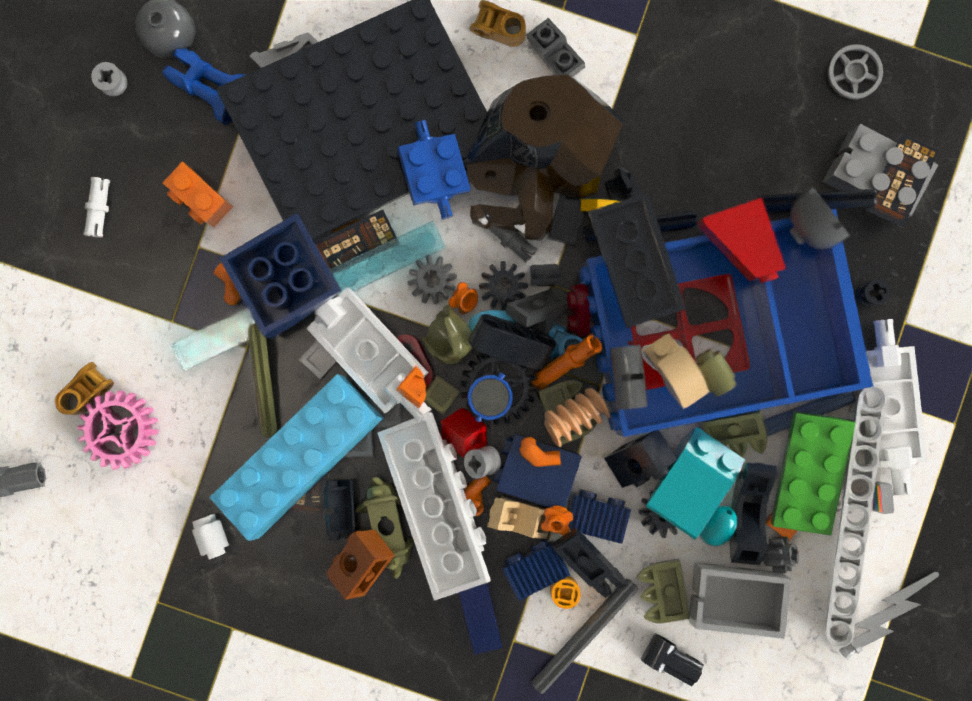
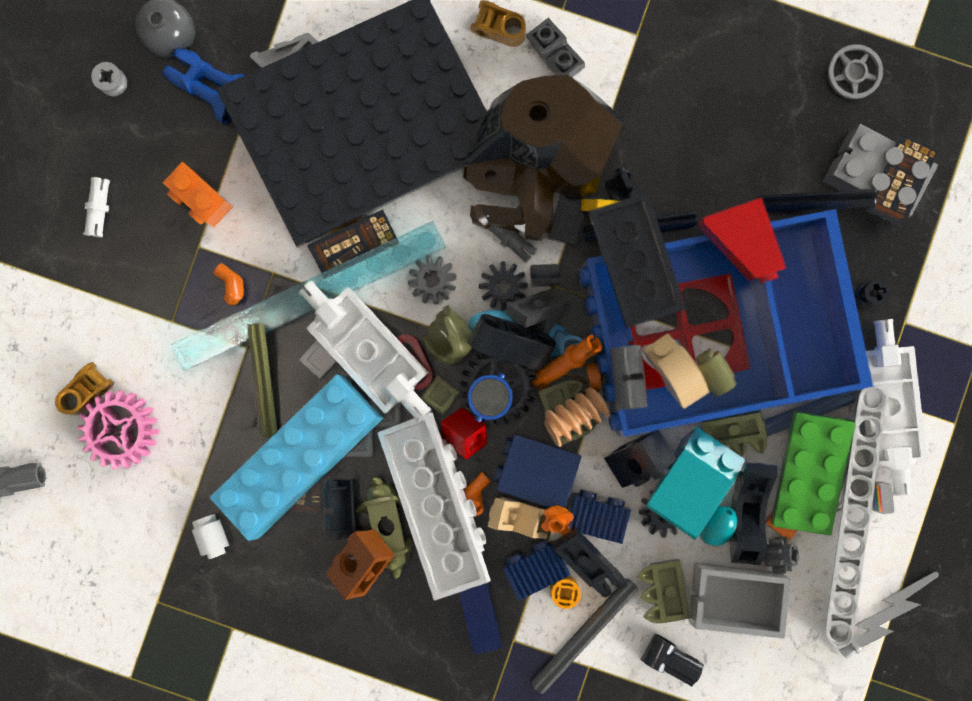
(281, 276): dark blue slope -> none
(413, 387): orange tile -> none
(433, 169): blue plate -> none
(464, 298): orange plate -> none
(482, 462): light grey wheel -> none
(536, 456): orange arm -> none
(580, 316): dark red plate -> none
(593, 376): none -> orange tile
(815, 222): dark grey cylinder -> none

